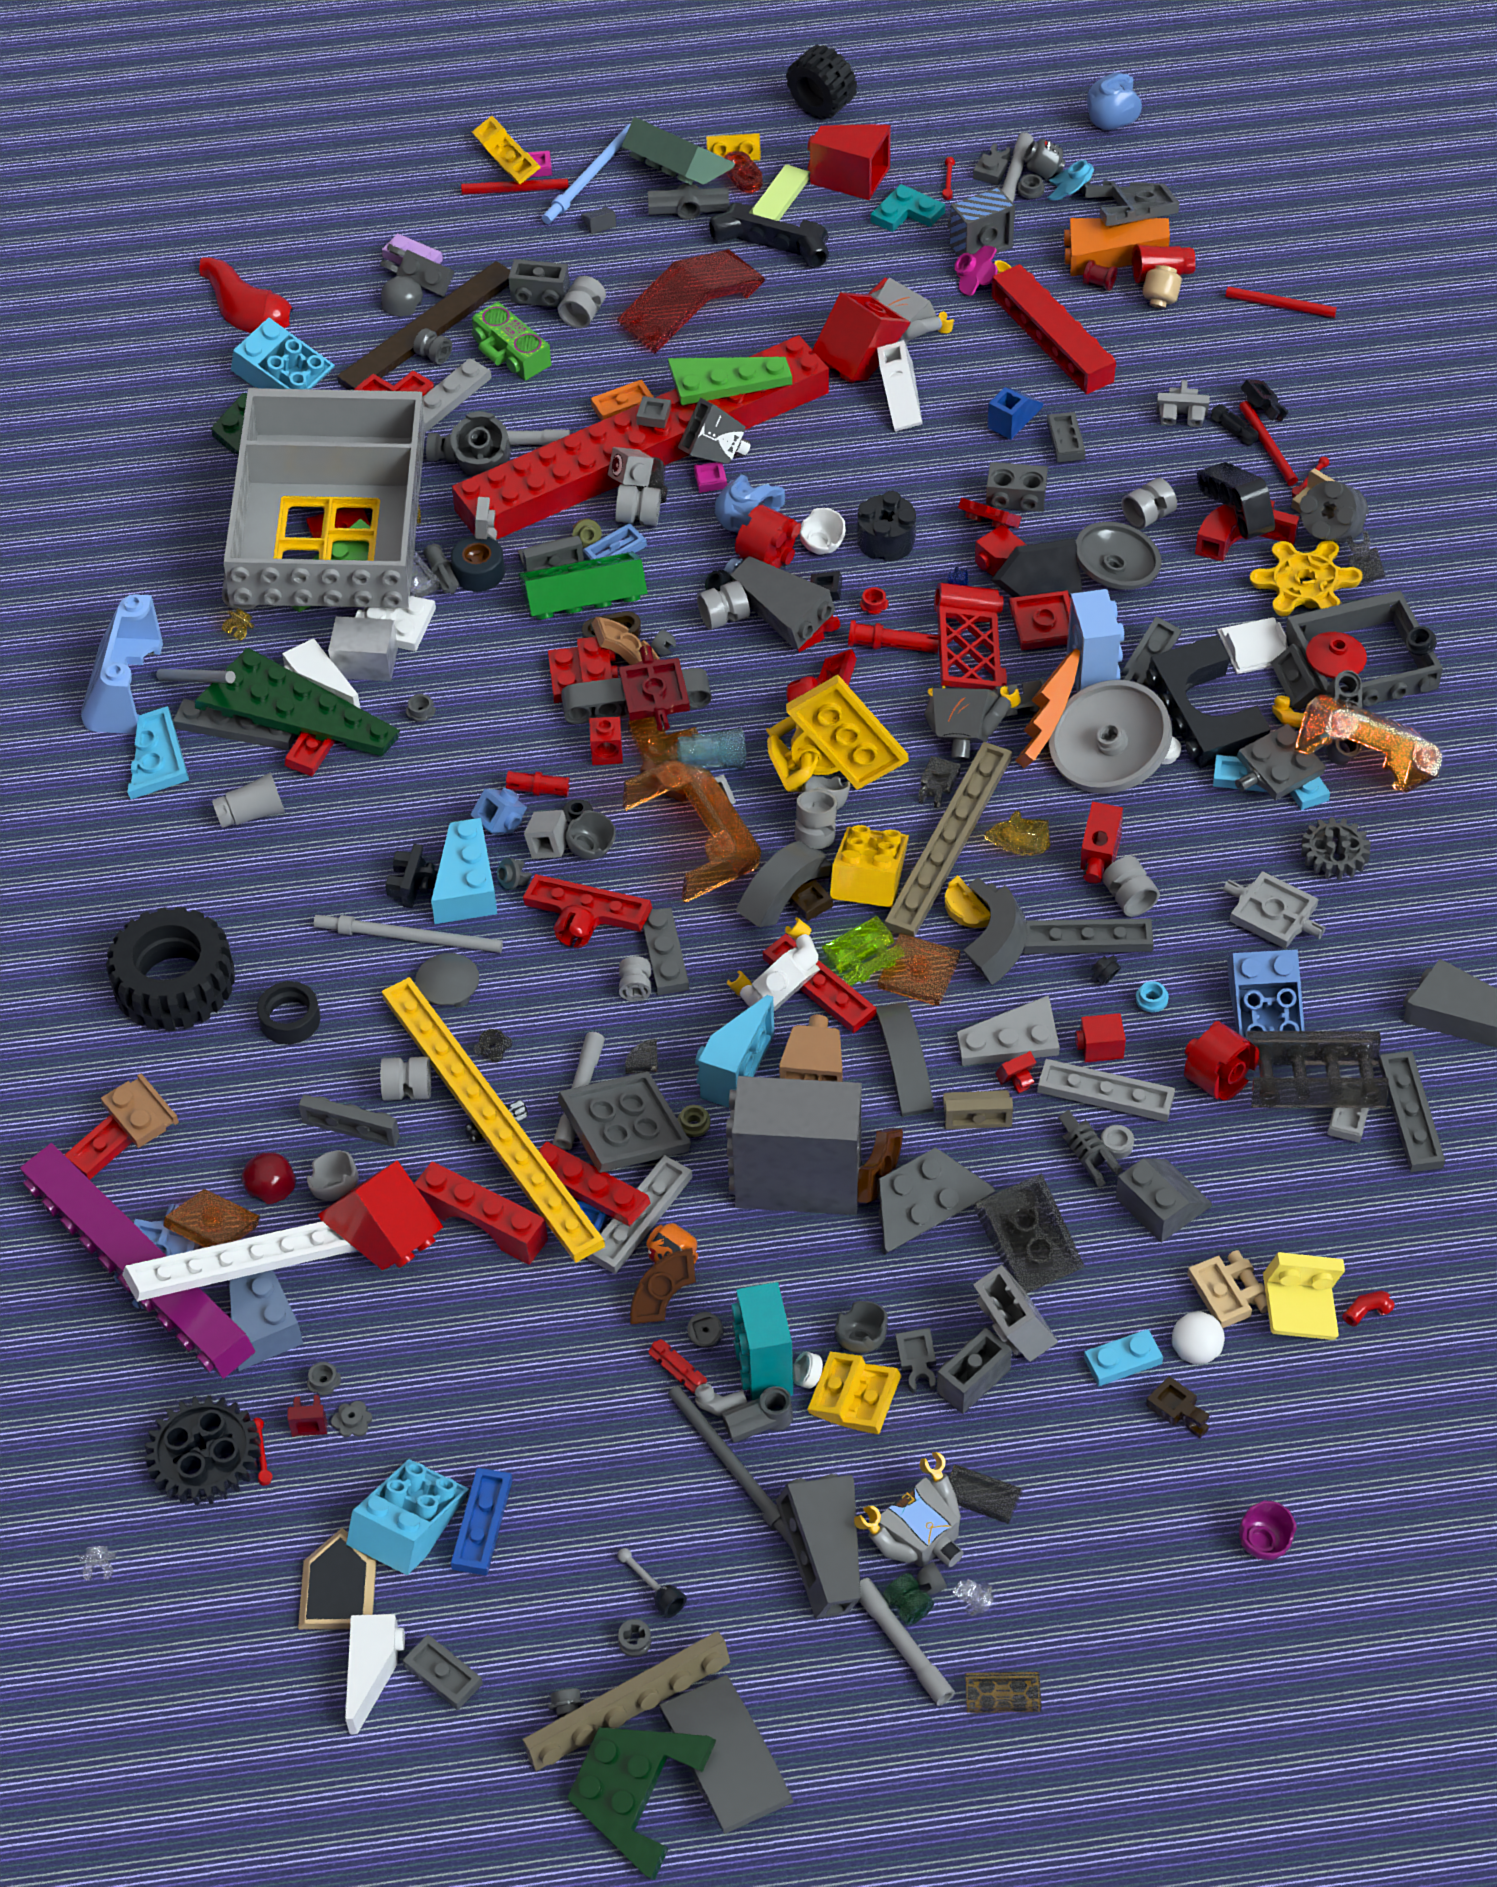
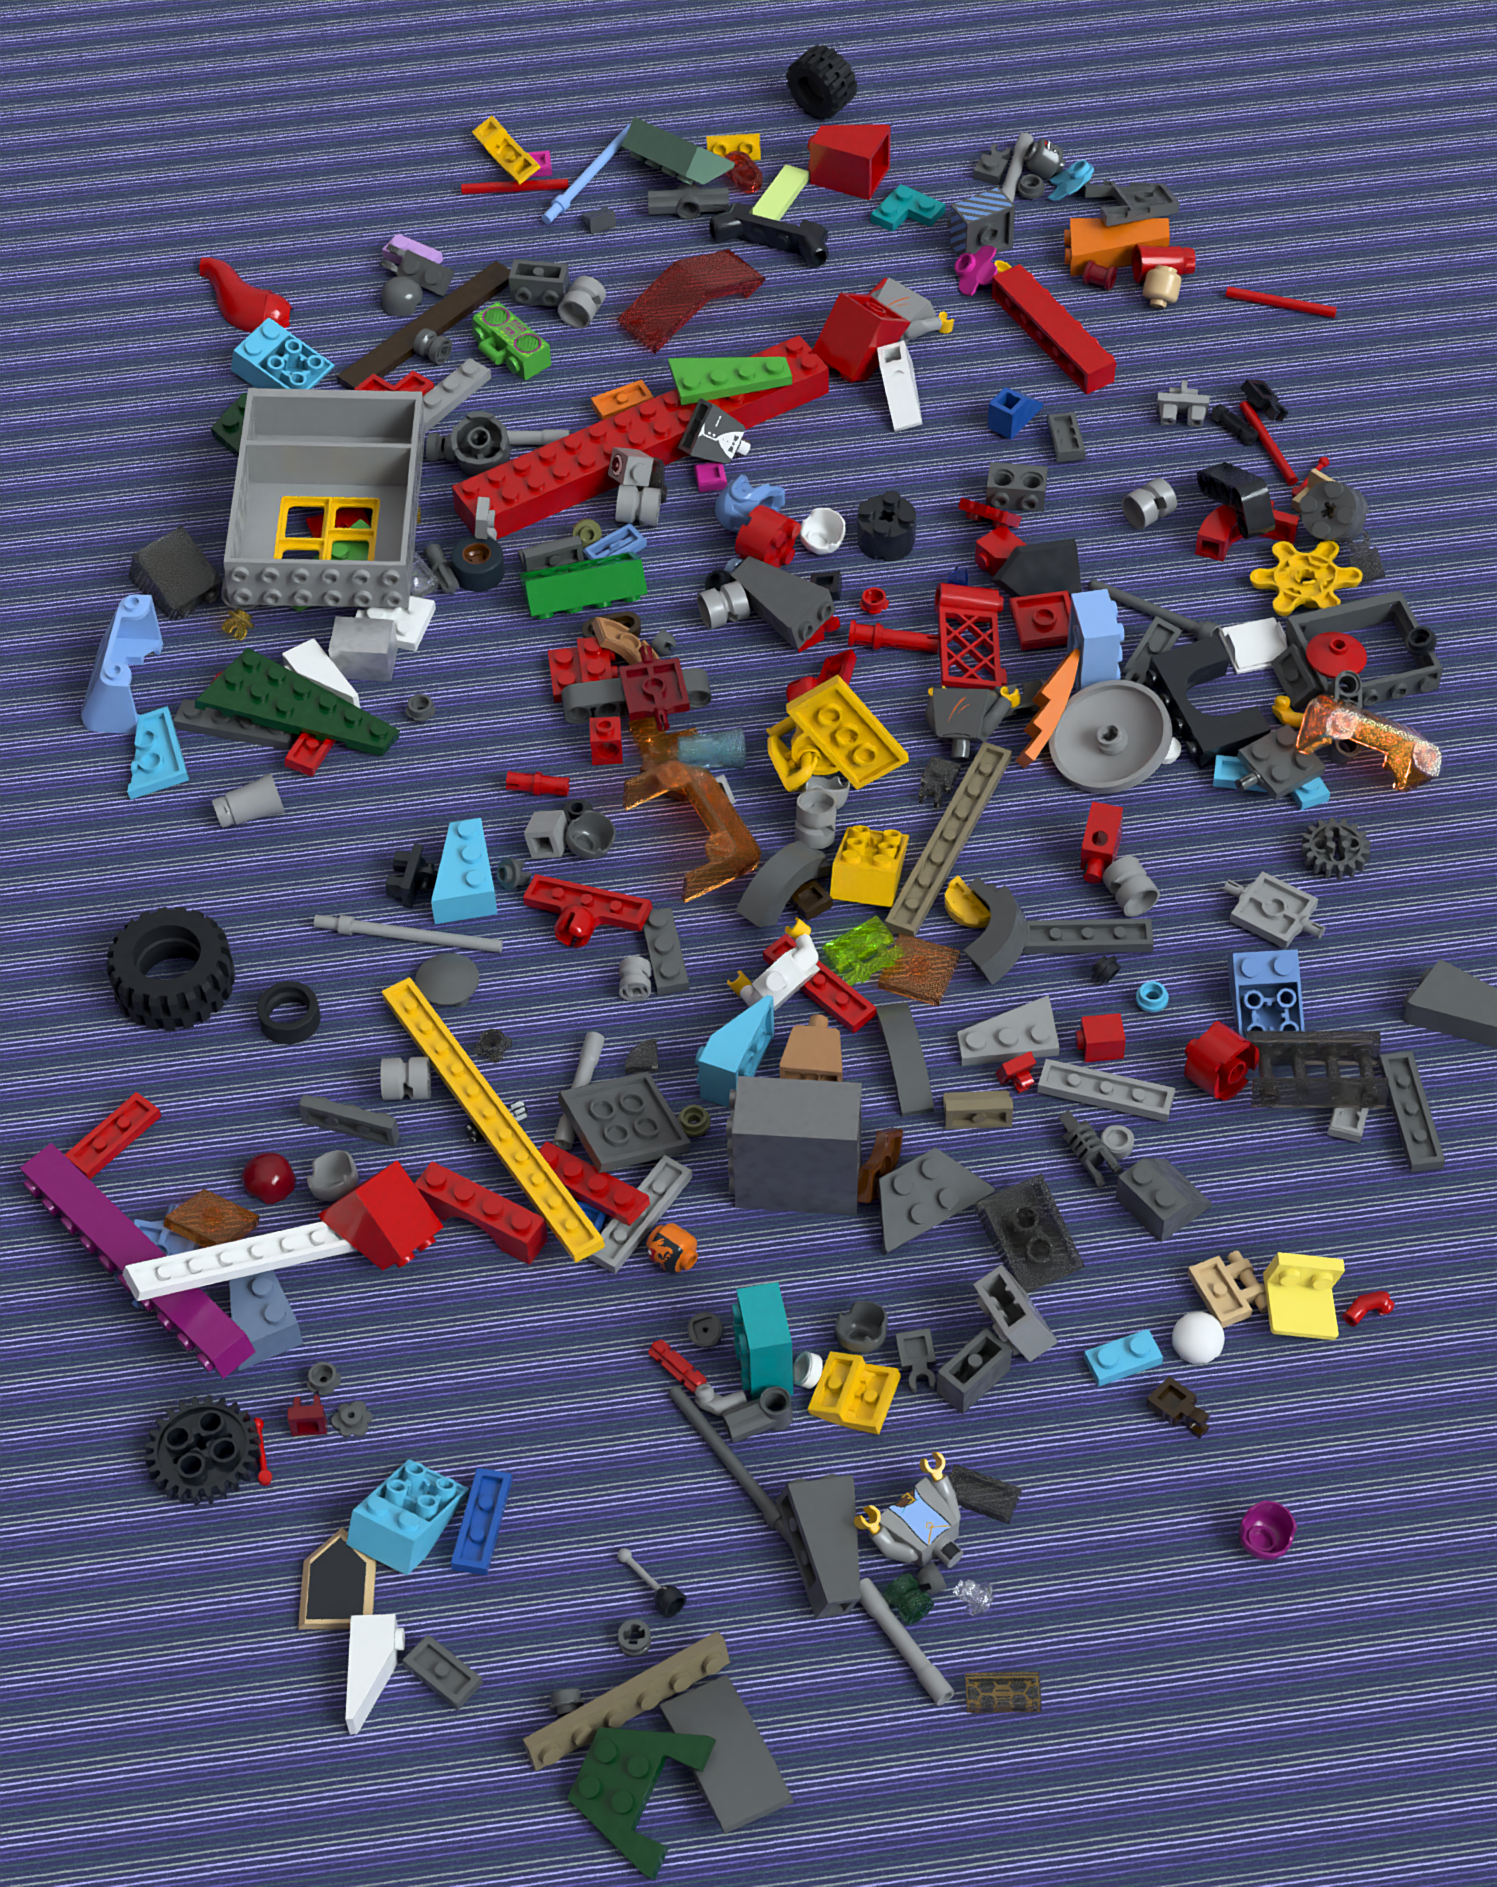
(97, 1556): clear plate -> none
(139, 1110): medium nougat plate -> none
(175, 574): none -> clear smoke slope
(184, 675): light grey bar -> none
(499, 810): medium blue brick -> none
(653, 412): dark grey tile -> none
(659, 1285): reddish brown tile -> none
(947, 193): red hinge -> none
(1020, 835): clear yellow hair -> none
(1111, 104): medium blue helmet -> none
(1117, 555): dark grey dish -> none
(1200, 630): none -> dark grey piece

